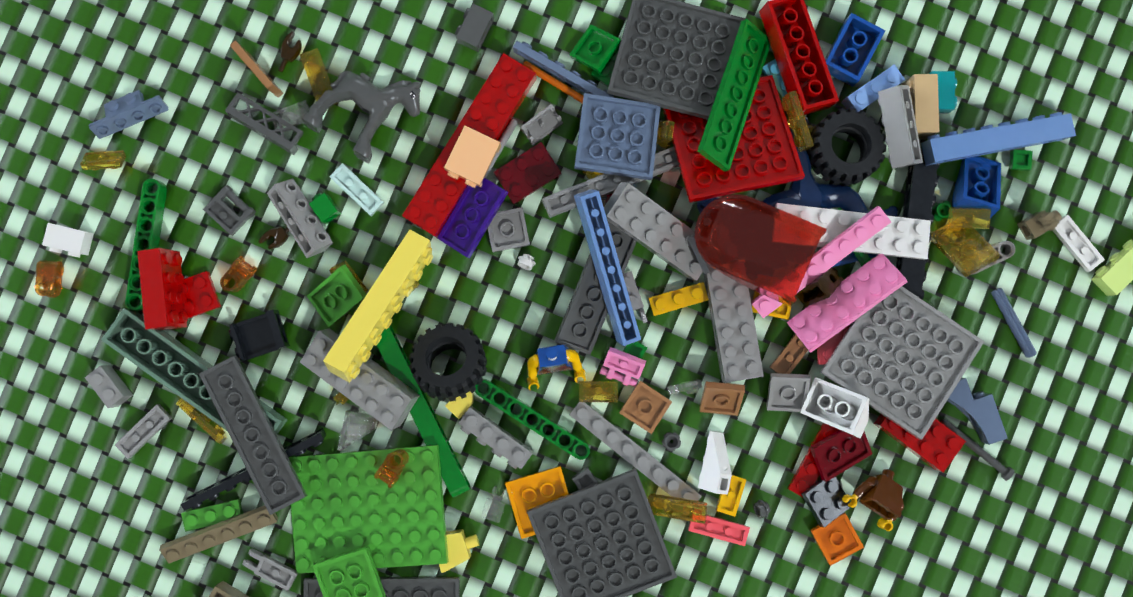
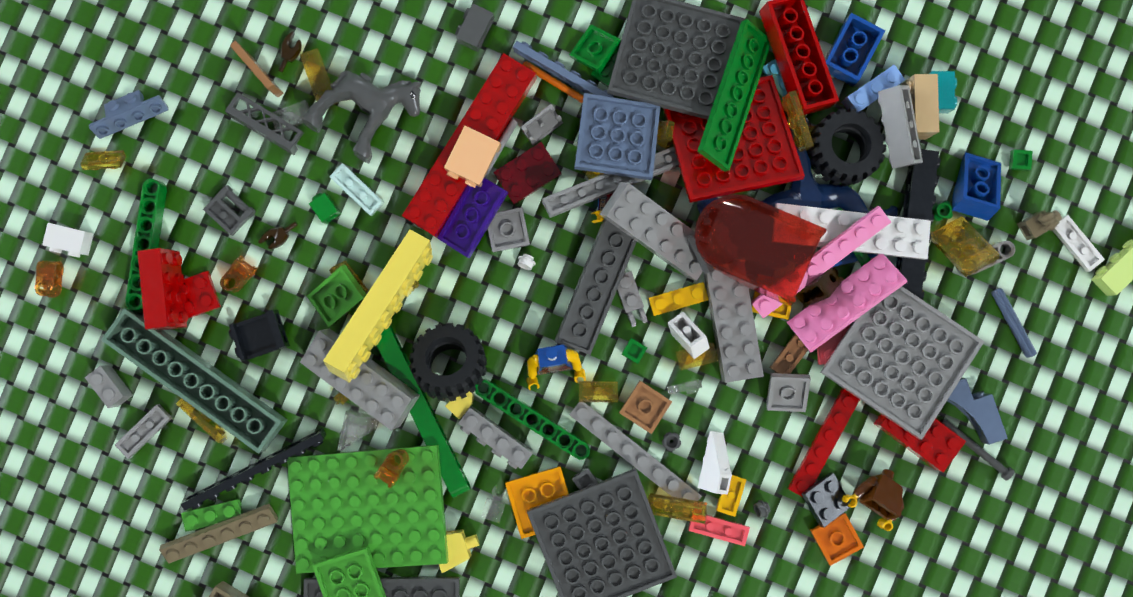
(253, 435): dark grey plate -> none
(271, 569): light grey hinge -> none
(299, 217): light grey brick -> none
(607, 266): medium blue brick -> none
(623, 363): bright pink plate -> none
(686, 361): none -> clear yellow plate
(688, 335): none -> white brick
(722, 398): medium nougat plate -> none
(837, 407): white slope -> none
(839, 453): dark red plate -> none
(969, 218): clear yellow plate -> none
(997, 139): medium blue brick -> none

